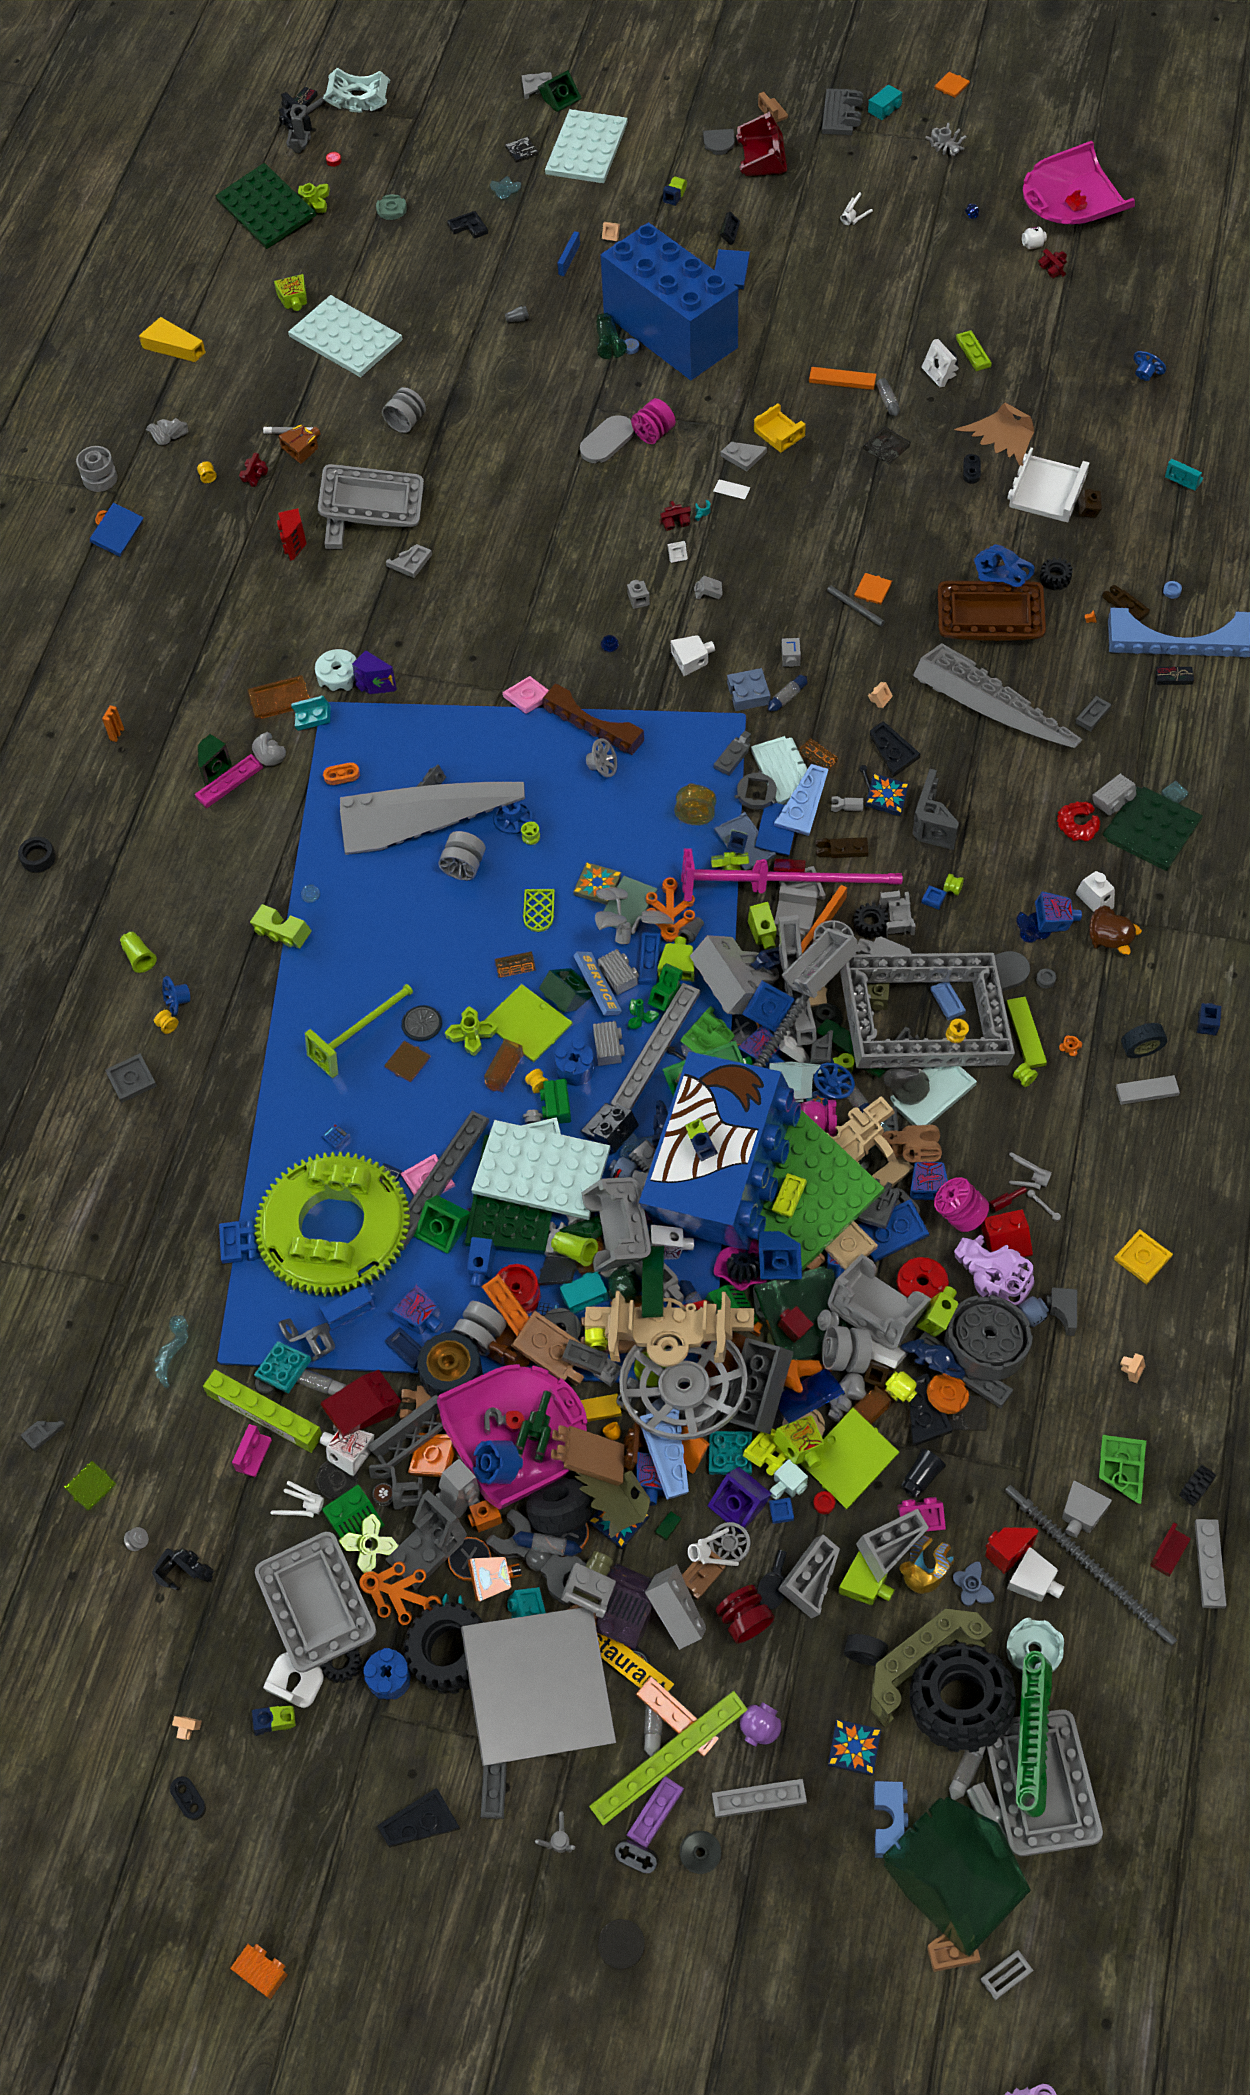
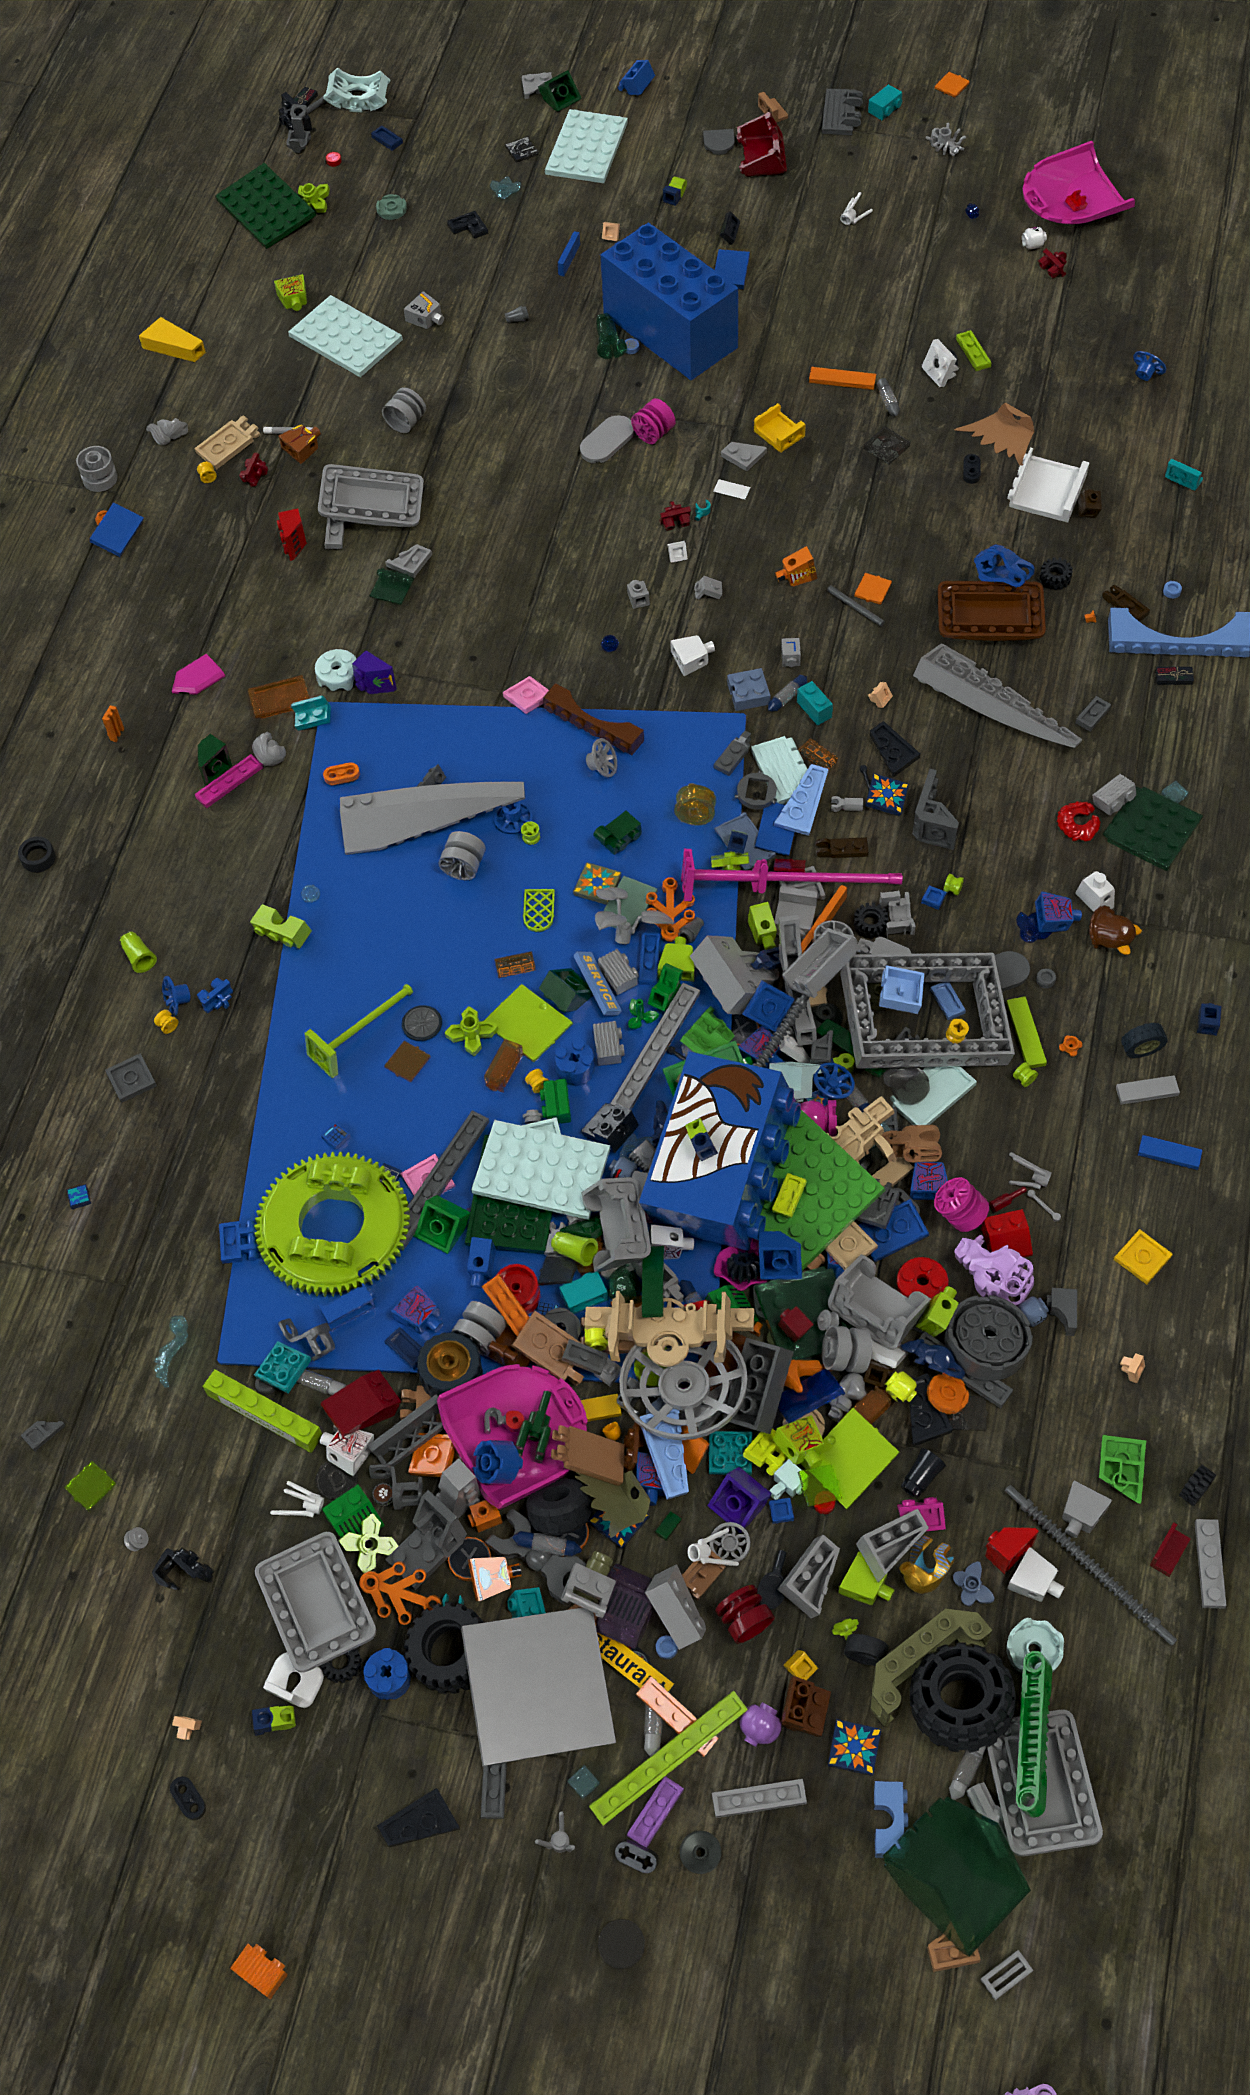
(78, 1196): none -> tile
(197, 676): none -> dark pink tile
(217, 997): none -> blue hips
(227, 442): none -> tan tile
(251, 1451): dark pink bracket -> none
(387, 138): none -> dark blue tile
(391, 586): none -> clear green hinge
(423, 311): none -> light grey torso
(583, 1782): none -> clear light blue tile
(619, 832): none -> dark green hinge
(637, 78): none -> blue brick
(666, 1647): none -> medium blue tile
(798, 568): none -> orange torso
(800, 1665): none -> yellow slope
(805, 1707): none -> reddish brown brick
(814, 703): none -> teal piece
(819, 1485): none -> clear neon green piece
(845, 1627): none -> lime plant
(901, 989): none -> light blue piece
(1170, 1152): none -> blue tile

